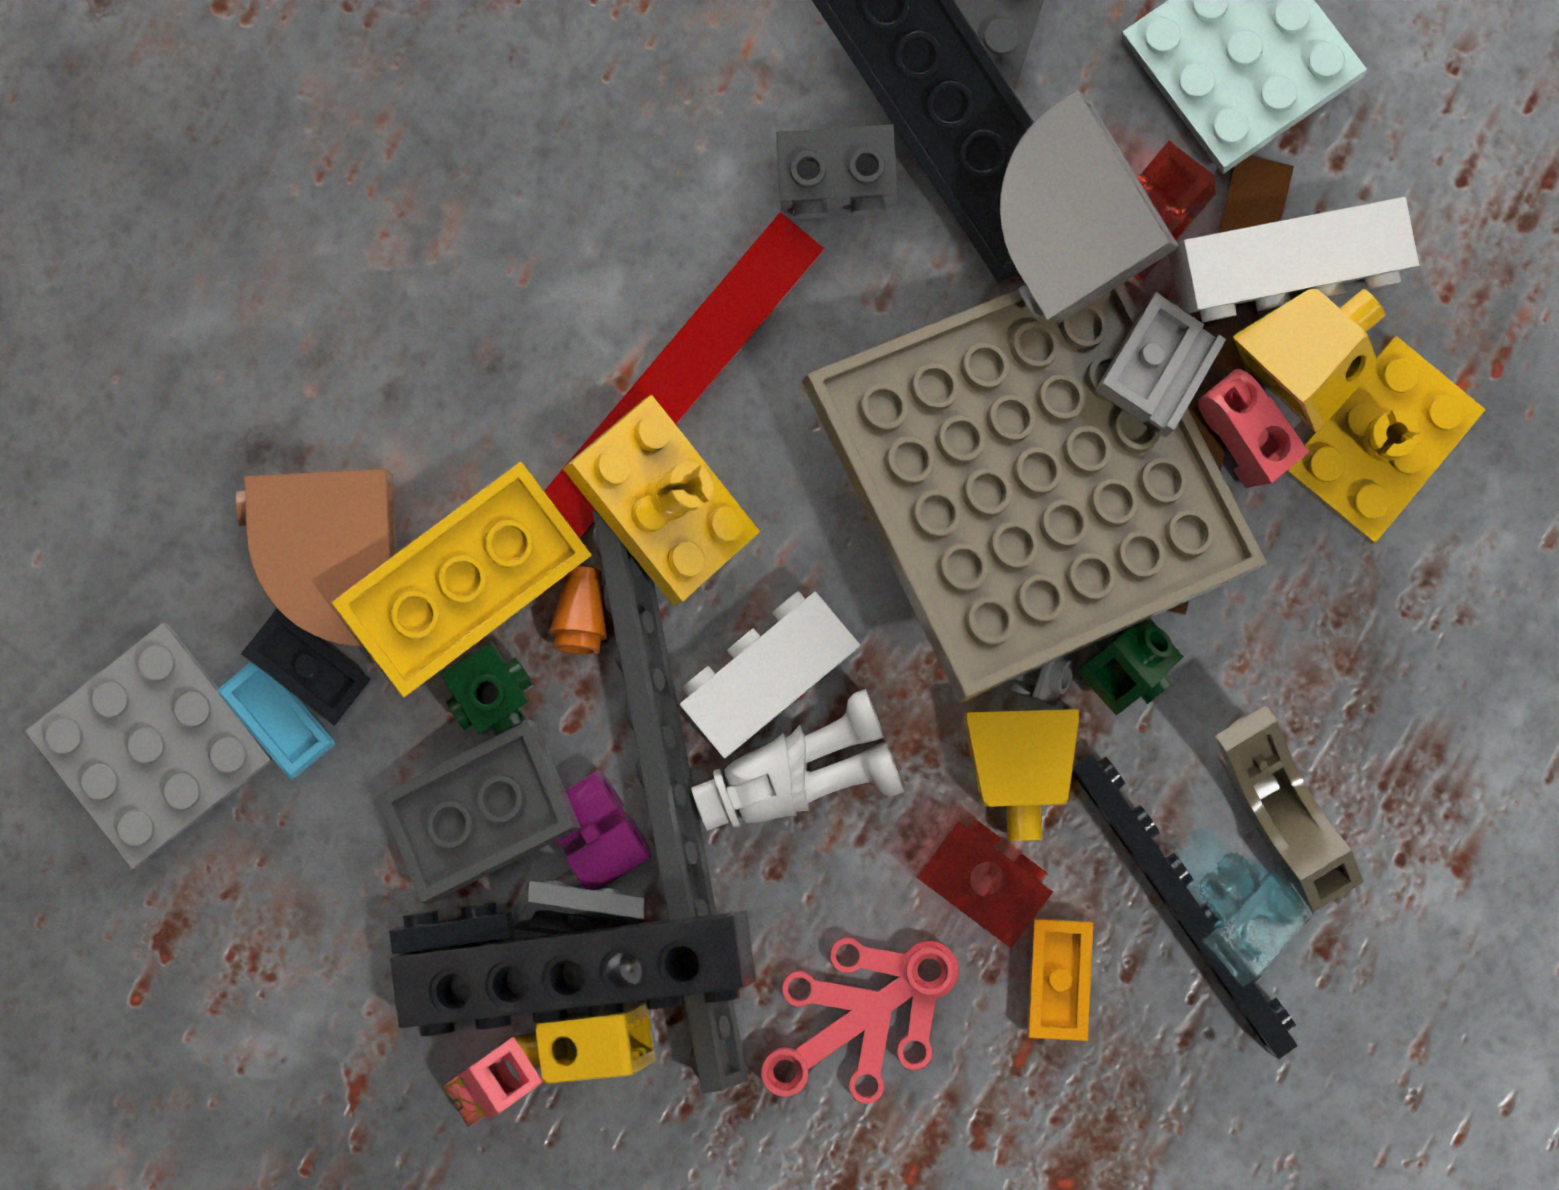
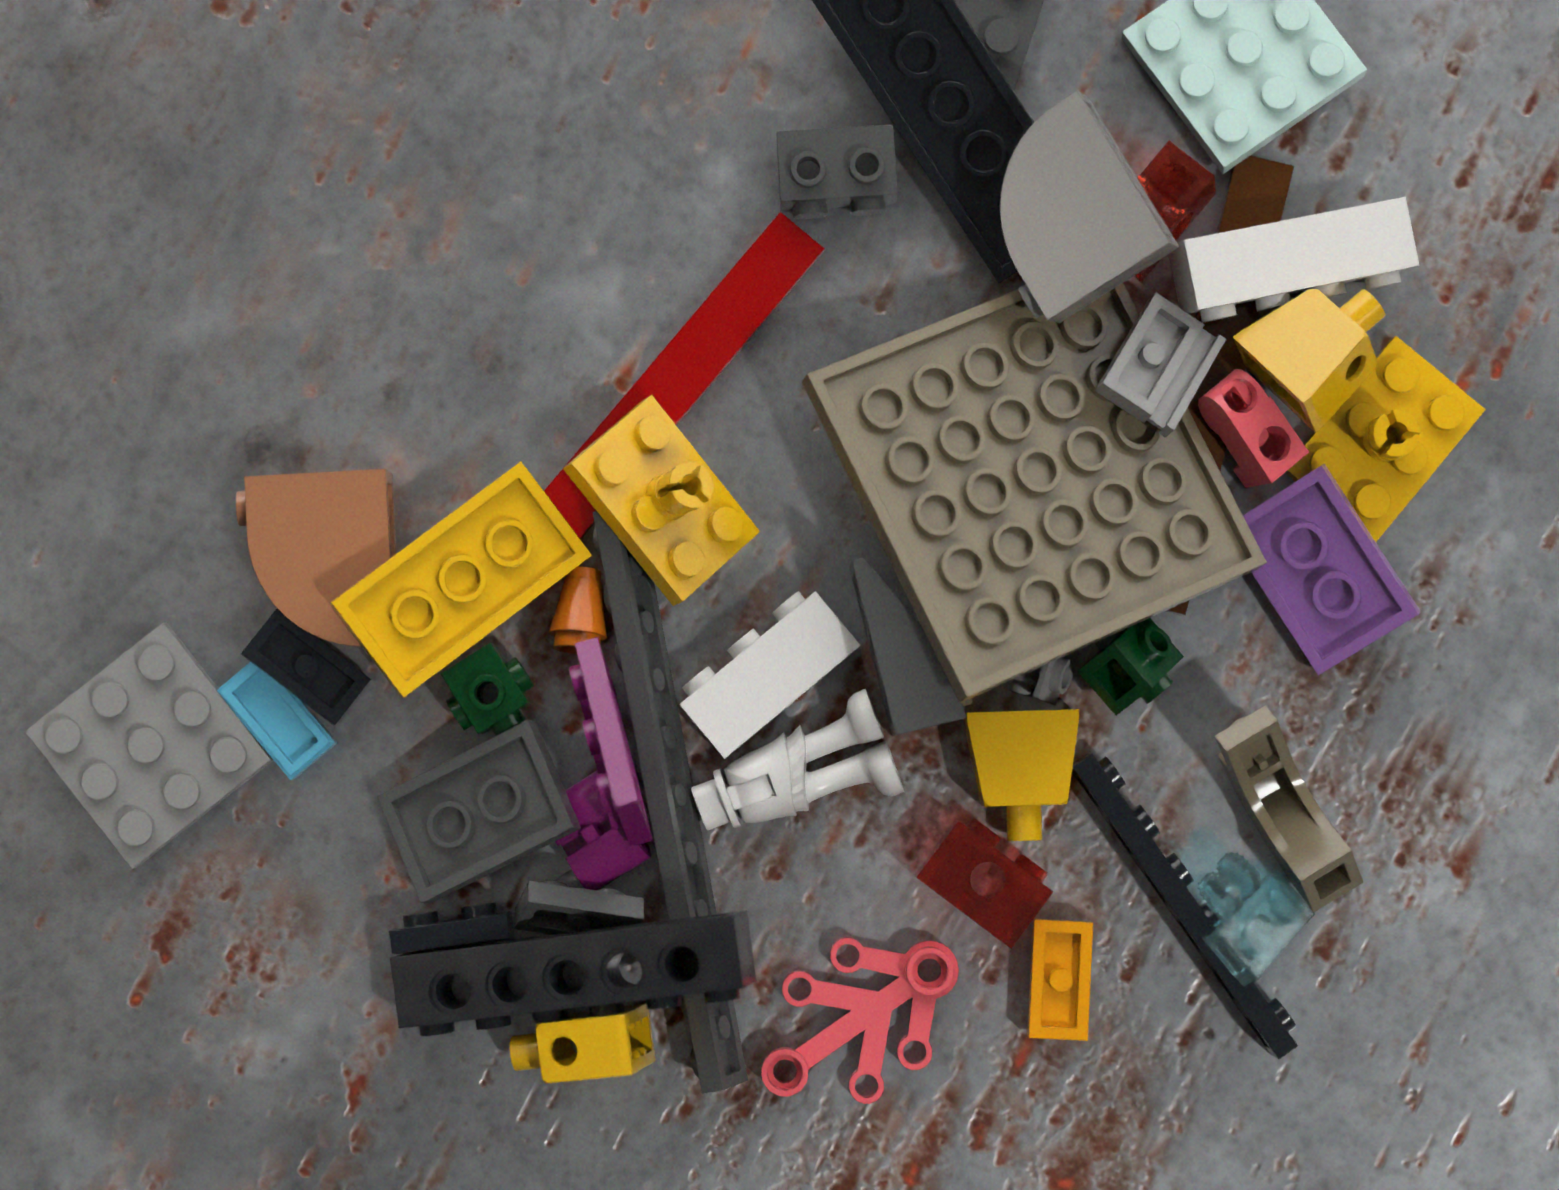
(490, 1086): coral leg -> none
(609, 743): none -> magenta plate
(905, 664): none -> dark grey slope
(1326, 571): none -> medium lavender plate

